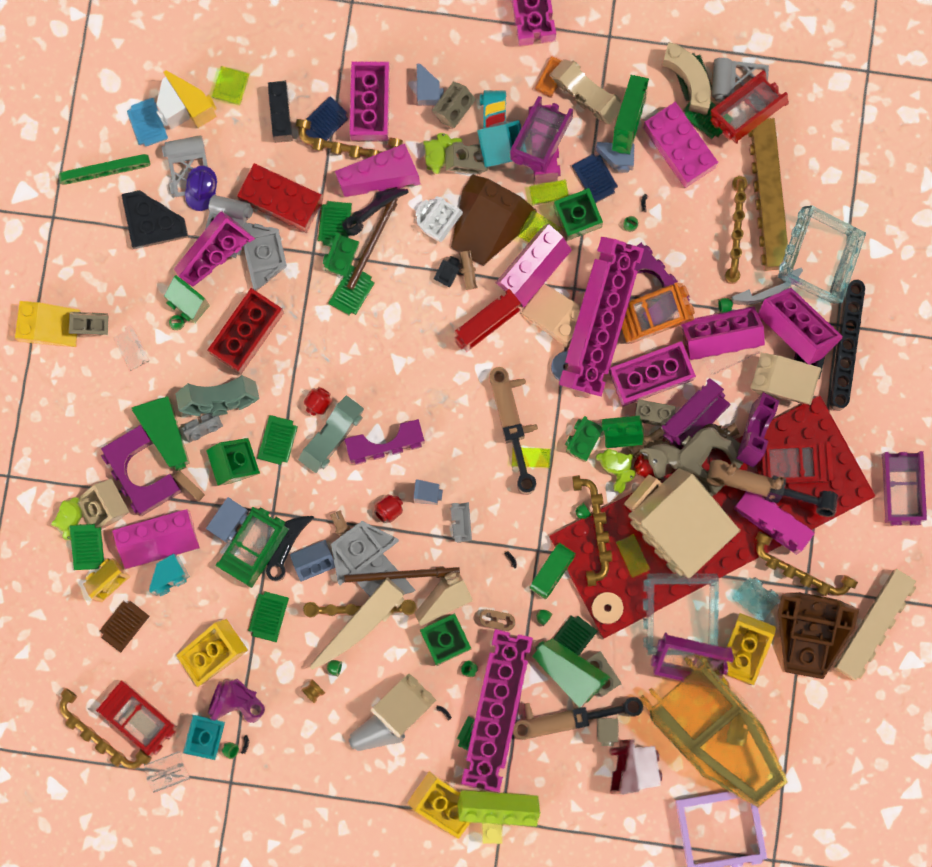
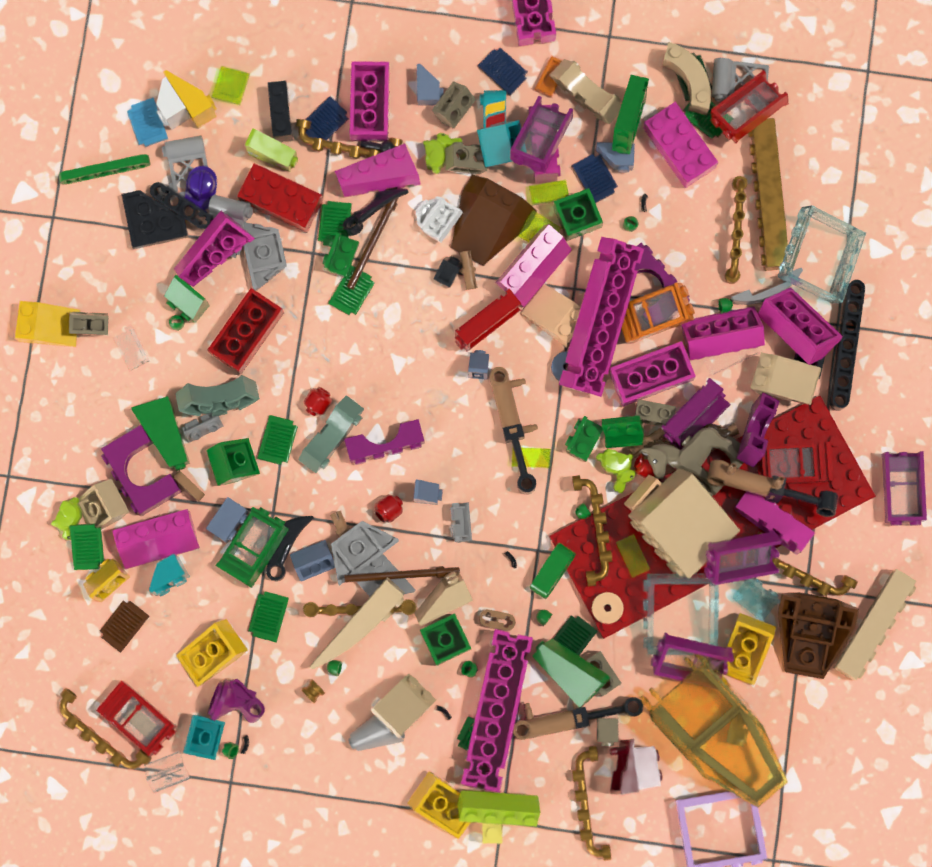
(180, 208): none -> black beam
(270, 150): none -> lime slope
(386, 145): none -> black bar
(478, 365): none -> sand blue slope
(503, 70): none -> dark blue window
(584, 813): none -> pearl gold bar
(742, 558): none -> magenta door

